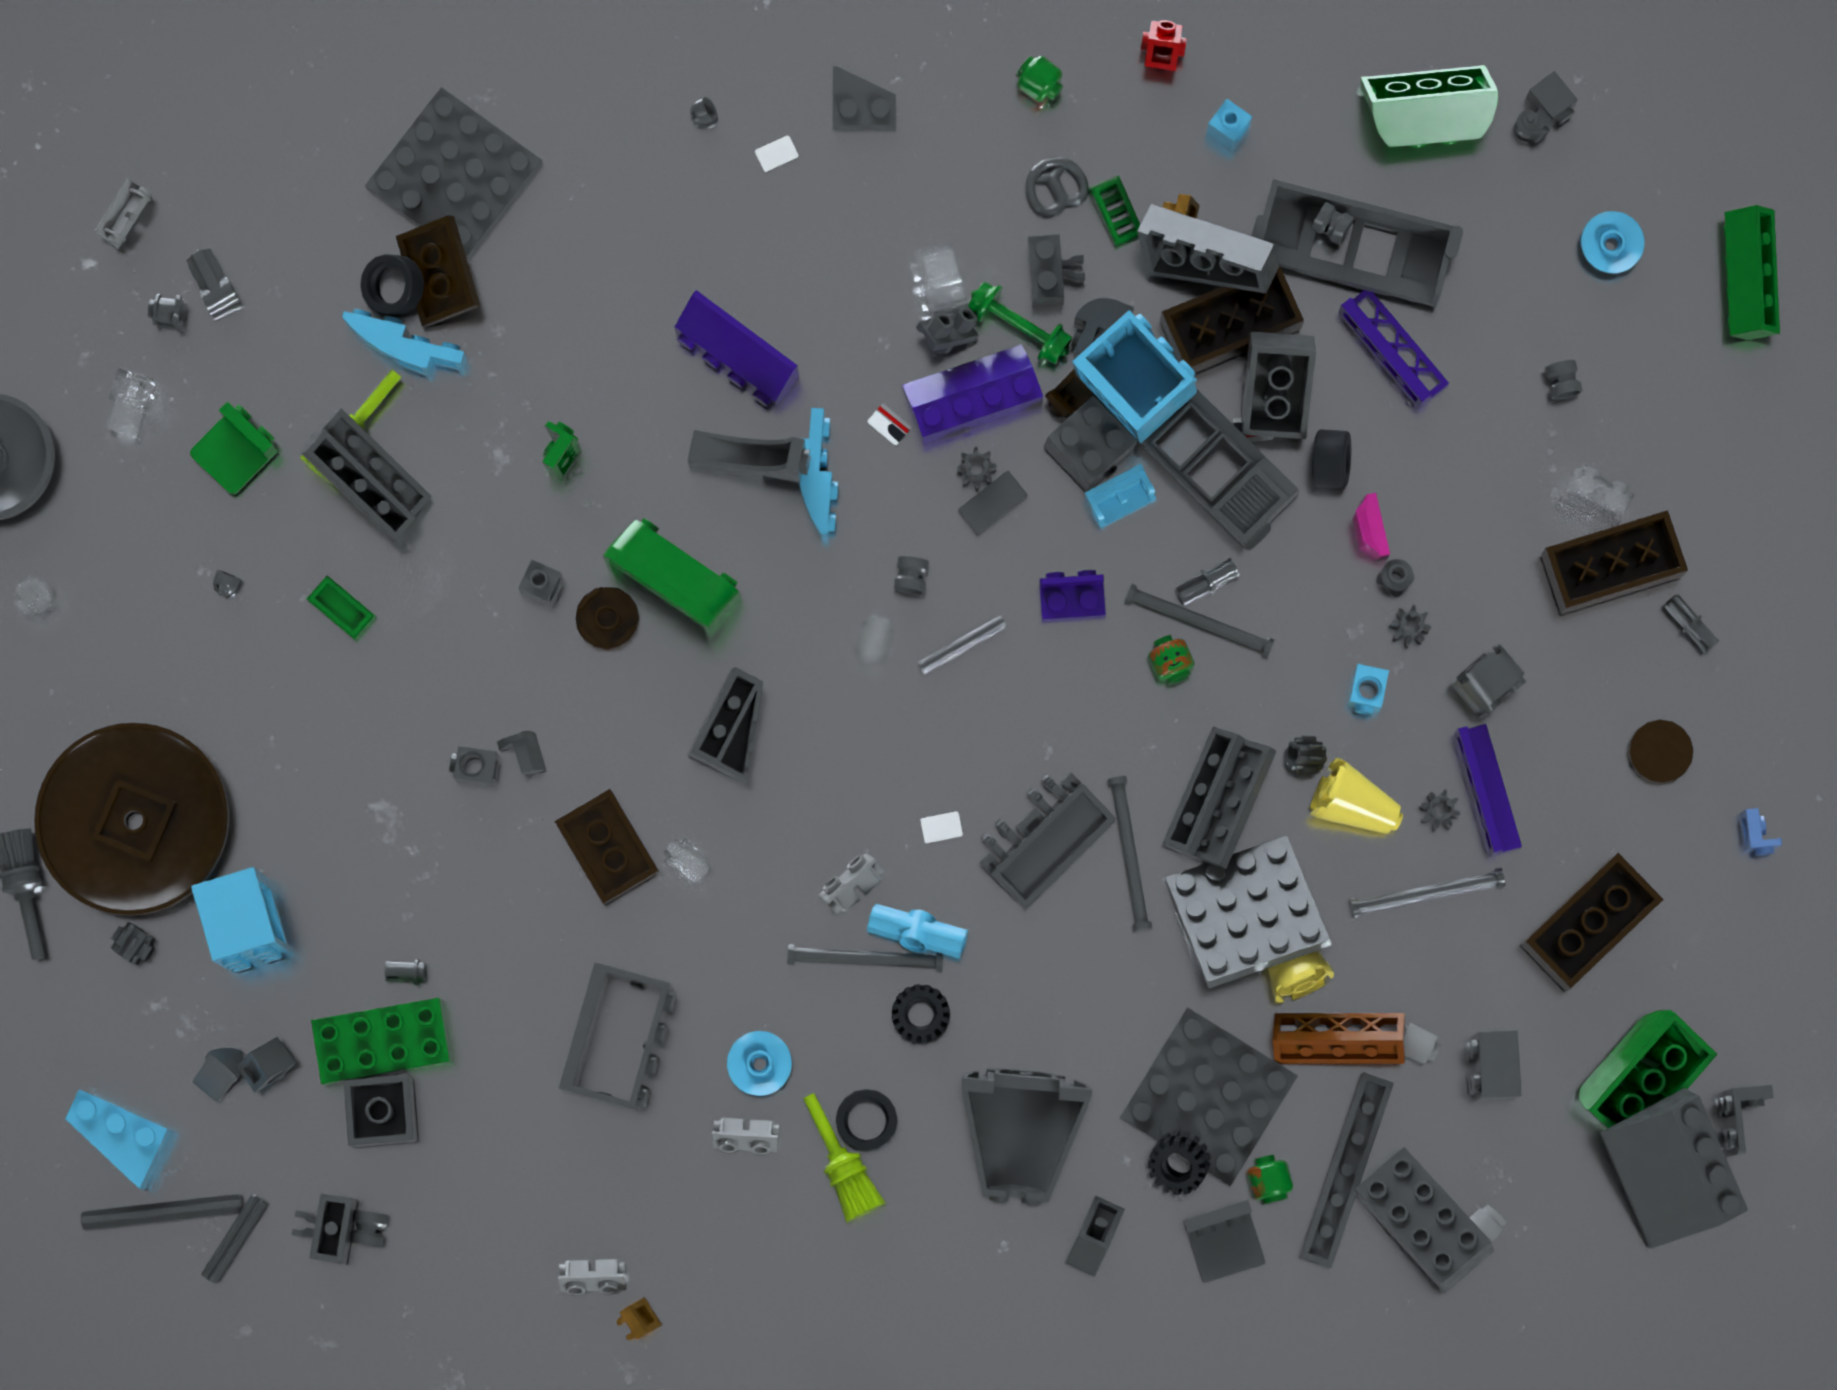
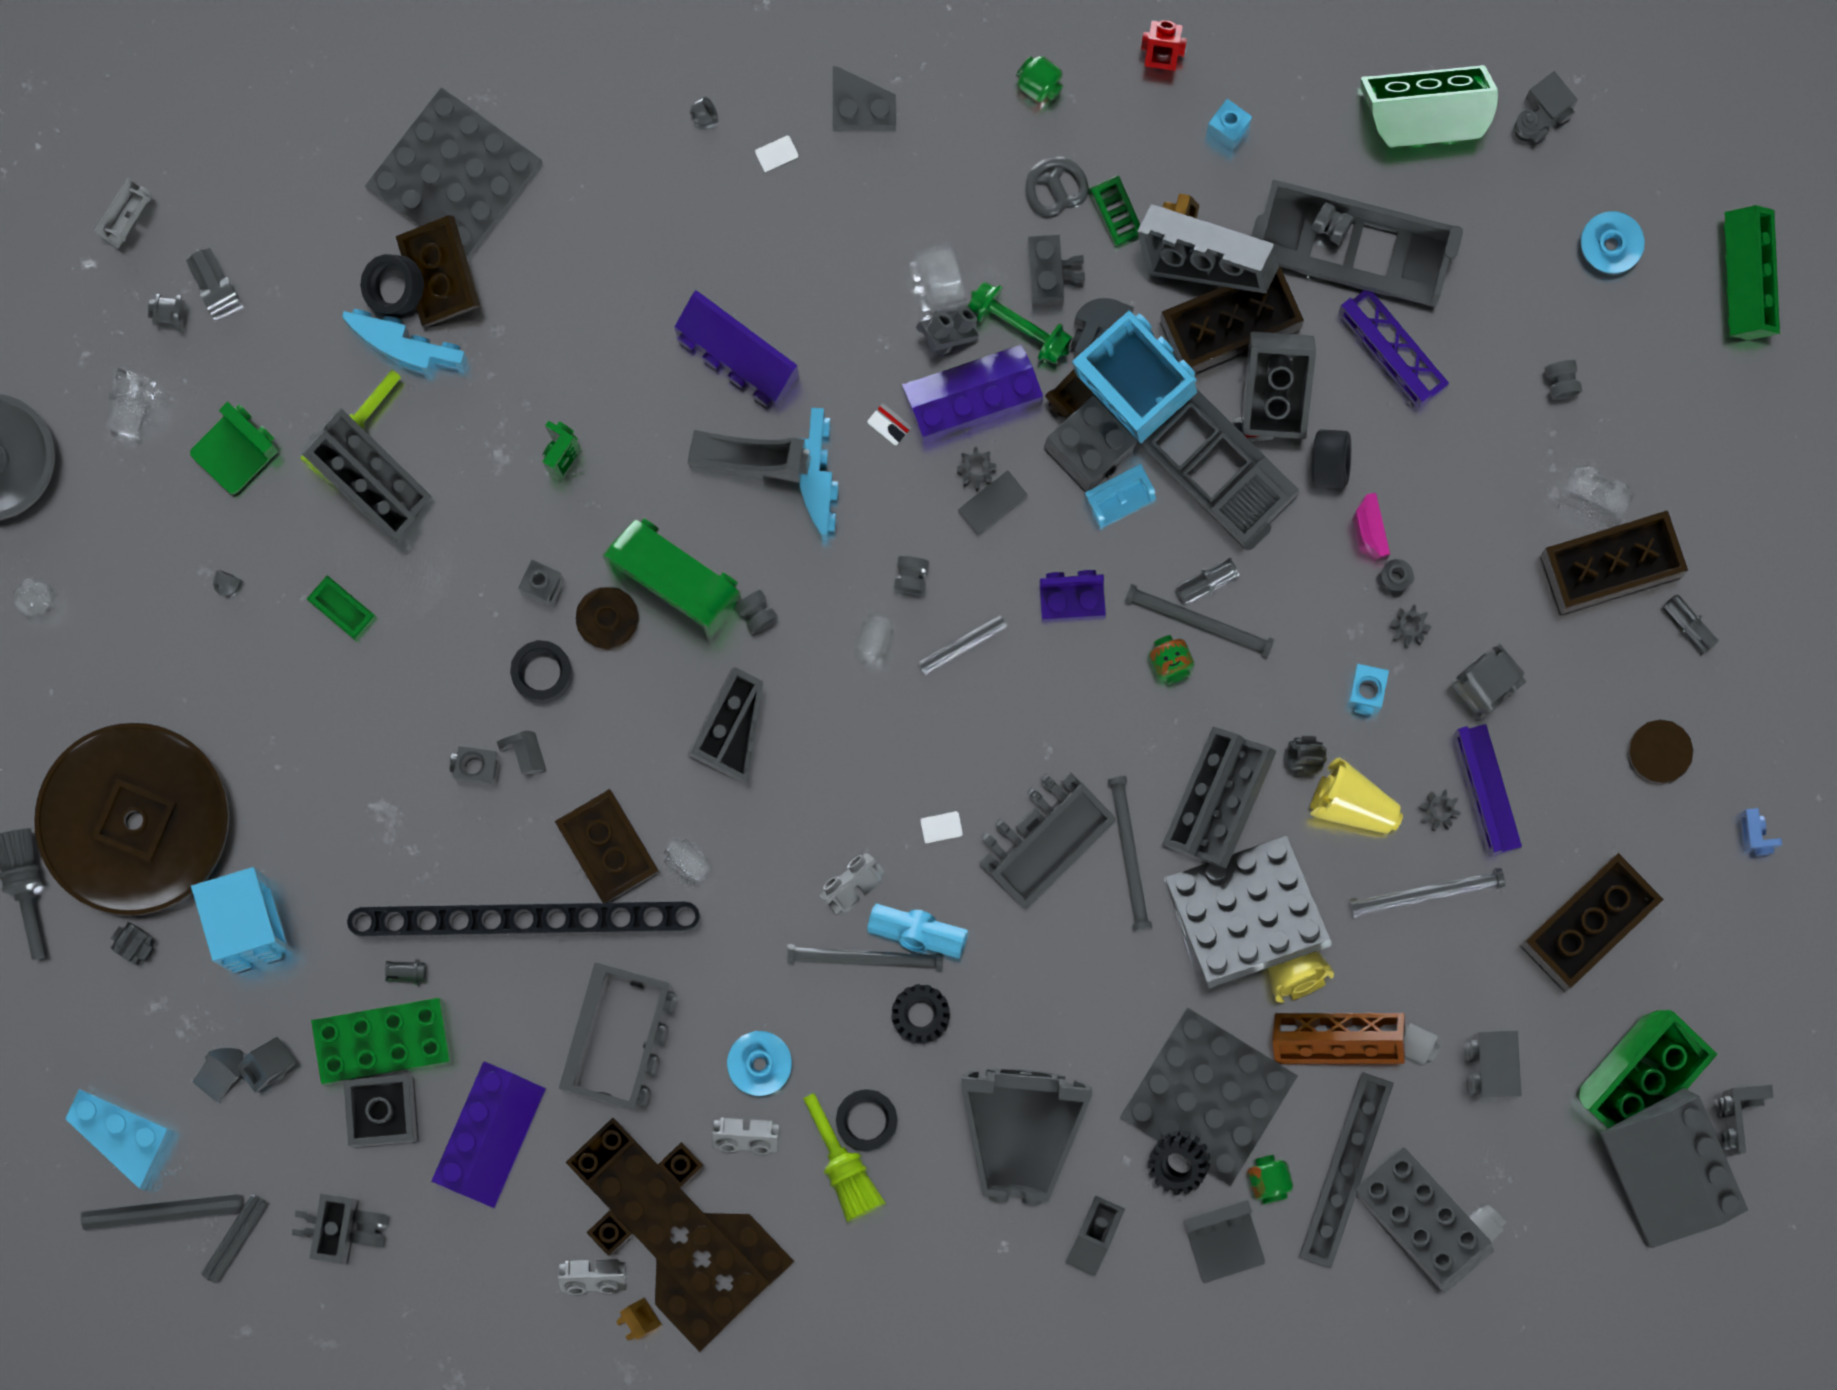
(488, 1134): none -> dark purple slope
(509, 914): none -> black beam
(526, 652): none -> black tyre
(649, 1204): none -> dark brown piece
(756, 611): none -> dark grey wheel

